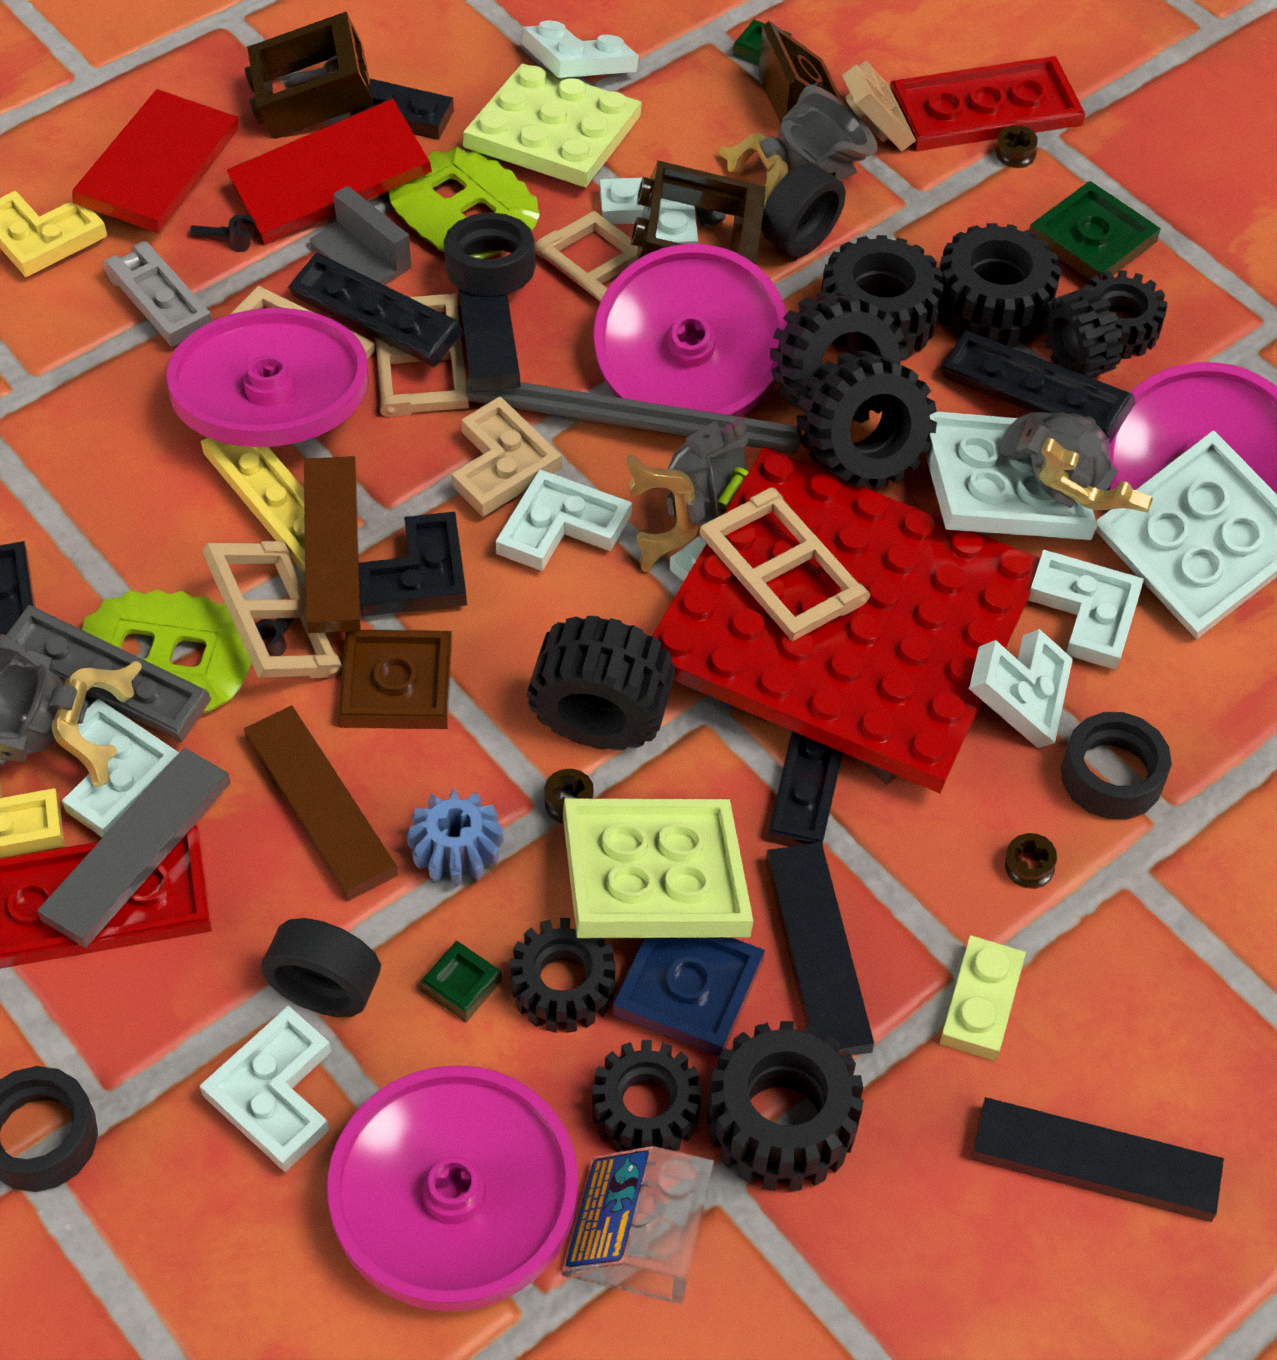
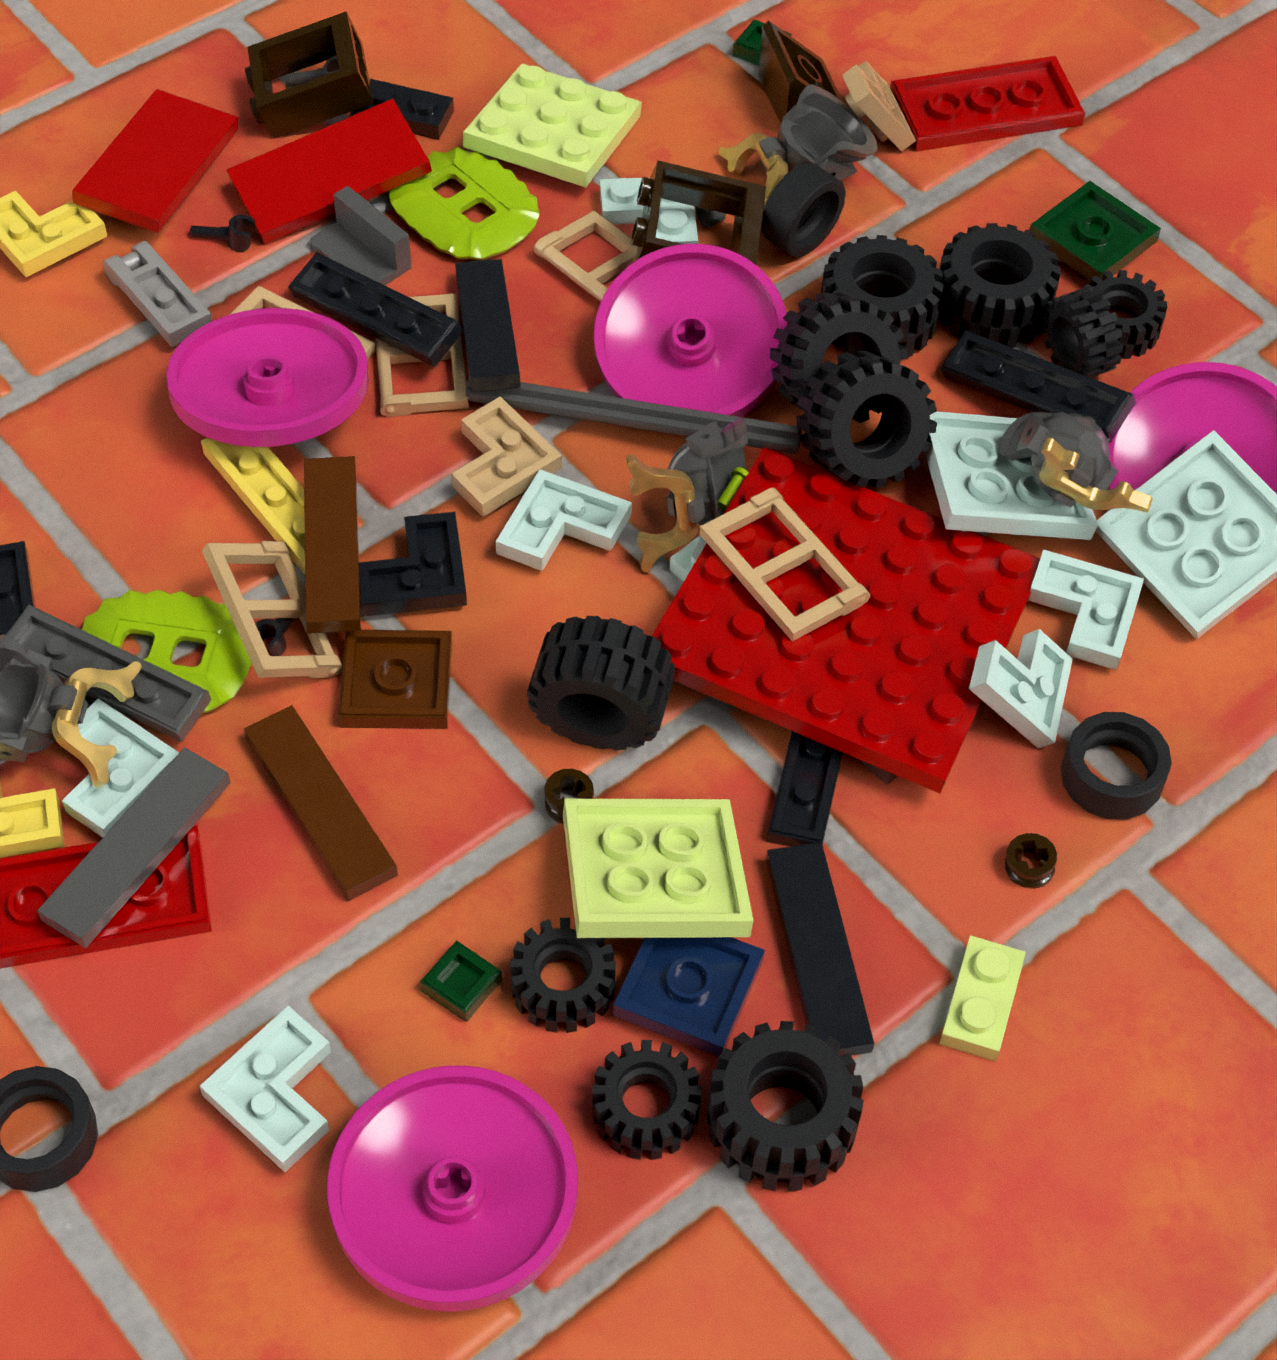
(321, 967): black tyre -> none
(455, 837): medium blue gear -> none
(490, 276): black tyre -> none
(573, 57): light aqua plate -> none
(640, 1222): clear slope -> none
(1016, 146): dark brown bush -> none
(1098, 1159): black tile -> none

